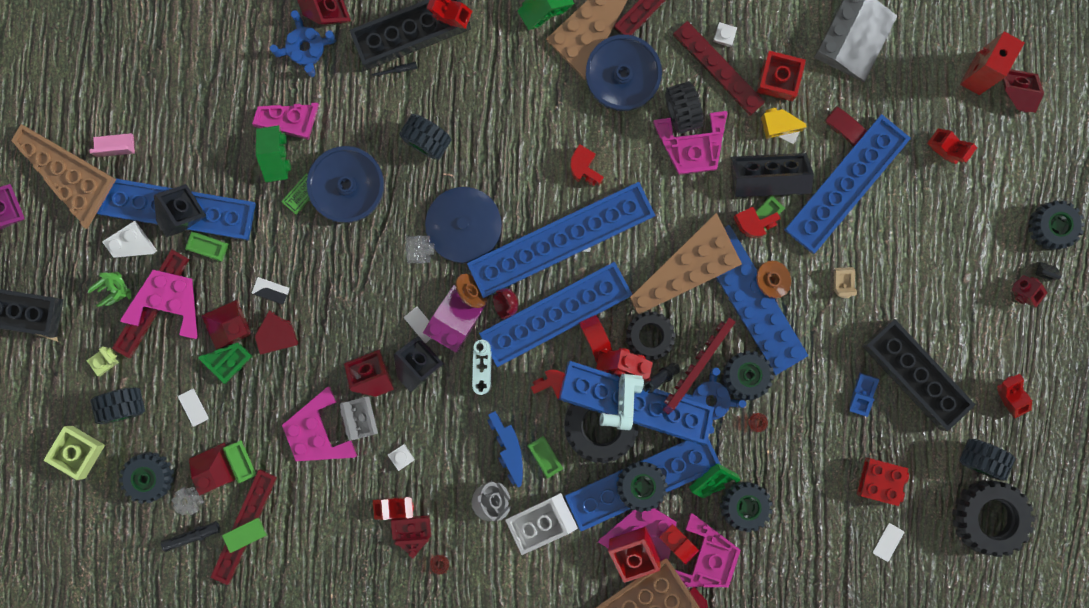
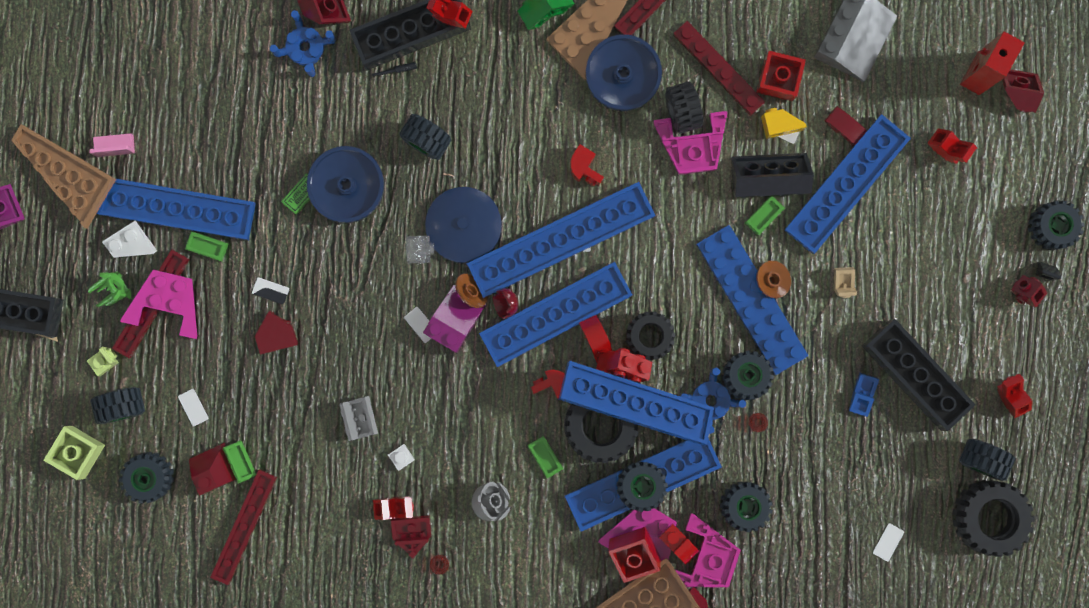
(177, 210): black slope -> none
(193, 499): clear brick -> none
(196, 534): black pin -> none
(226, 325): dark red slope -> none
(226, 361): green wing -> none
(244, 535): bright green tile -> none
(272, 153): green brick -> none
(293, 120): dark pink wing -> none
(308, 435): dark pink wing -> none
(369, 375): dark red slope -> none
(415, 363): black slope -> none
(477, 374): light aqua beam -> none
(512, 455): blue slope -> none
(541, 524): white slope -> none
(628, 386): light aqua beam -> none
(665, 375): black pin -> none
(694, 370): dark red plate -> none
(696, 262): medium nougat wing -> none
(713, 481): green wing -> none
(725, 34): white plate -> none
(752, 226): red brick -> none
(883, 481): red brick -> none

